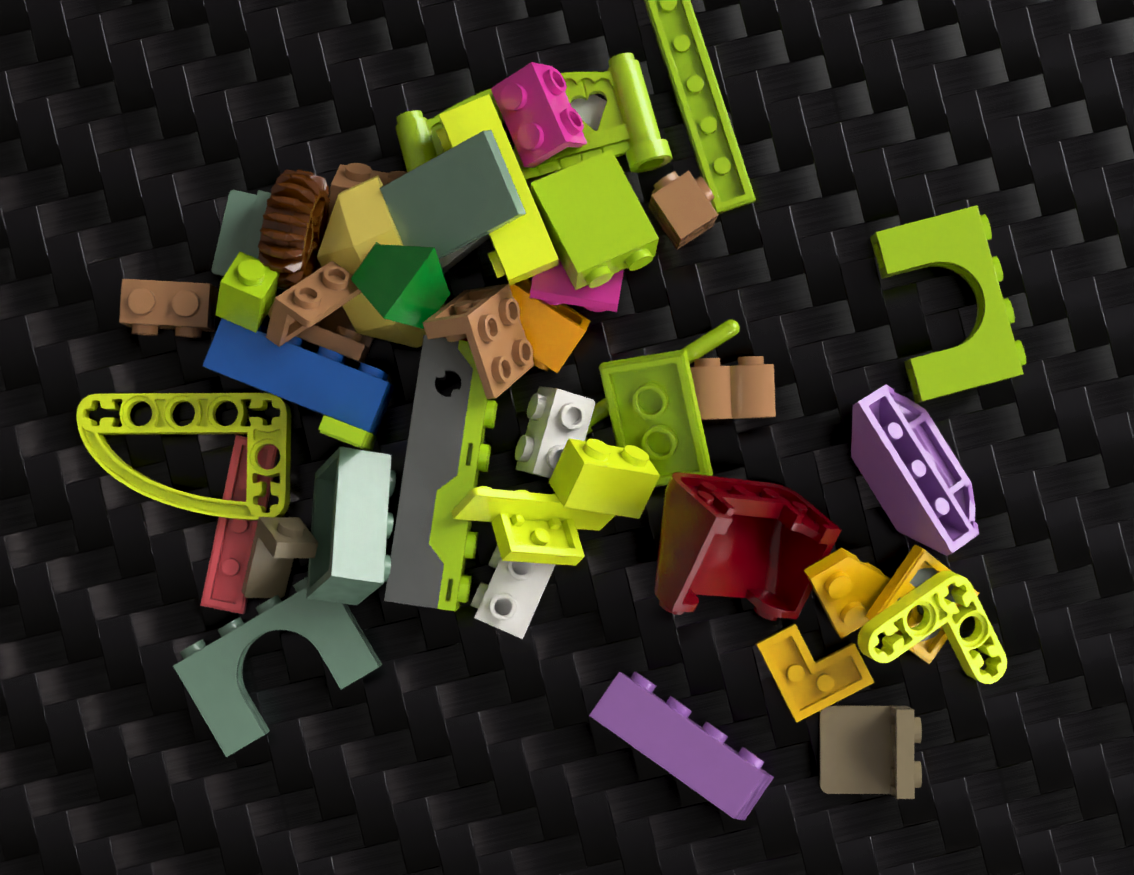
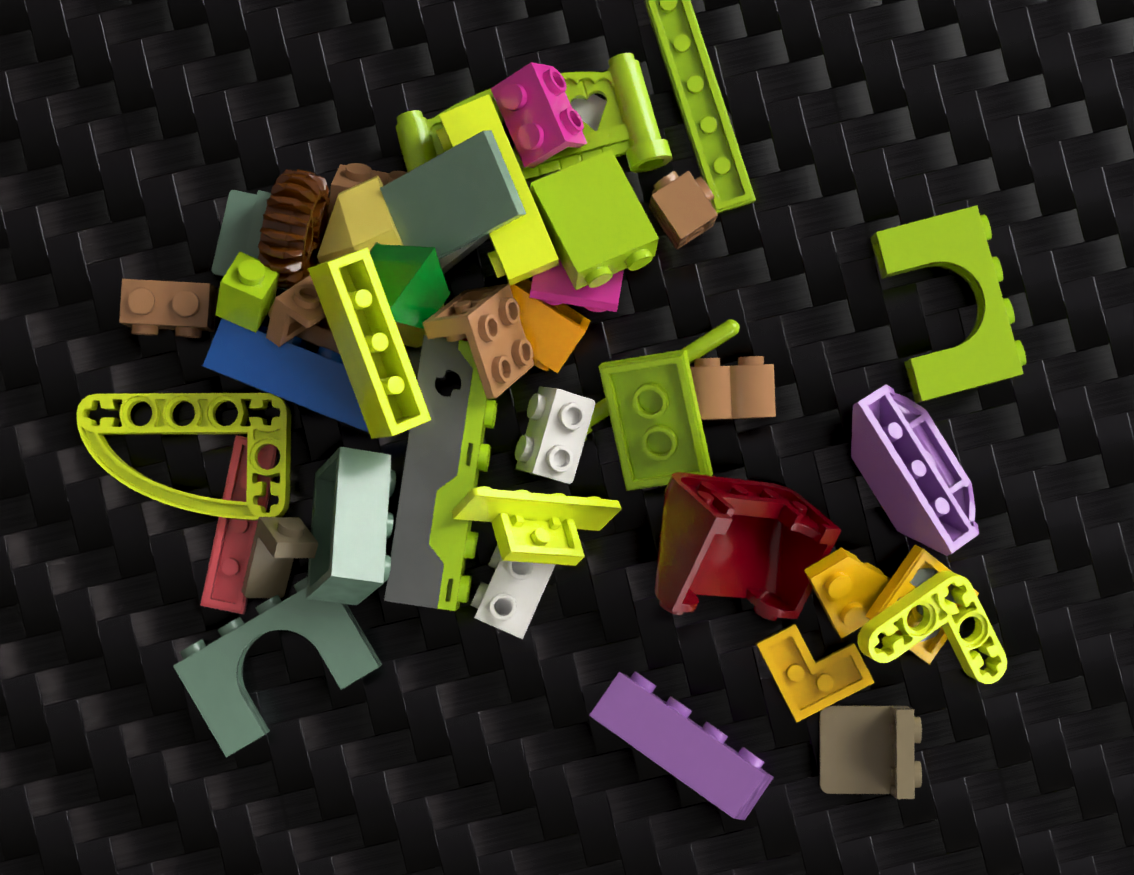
(347, 433): lime tile -> none
(369, 344): none -> neon yellow brick
(604, 478): neon yellow brick -> none

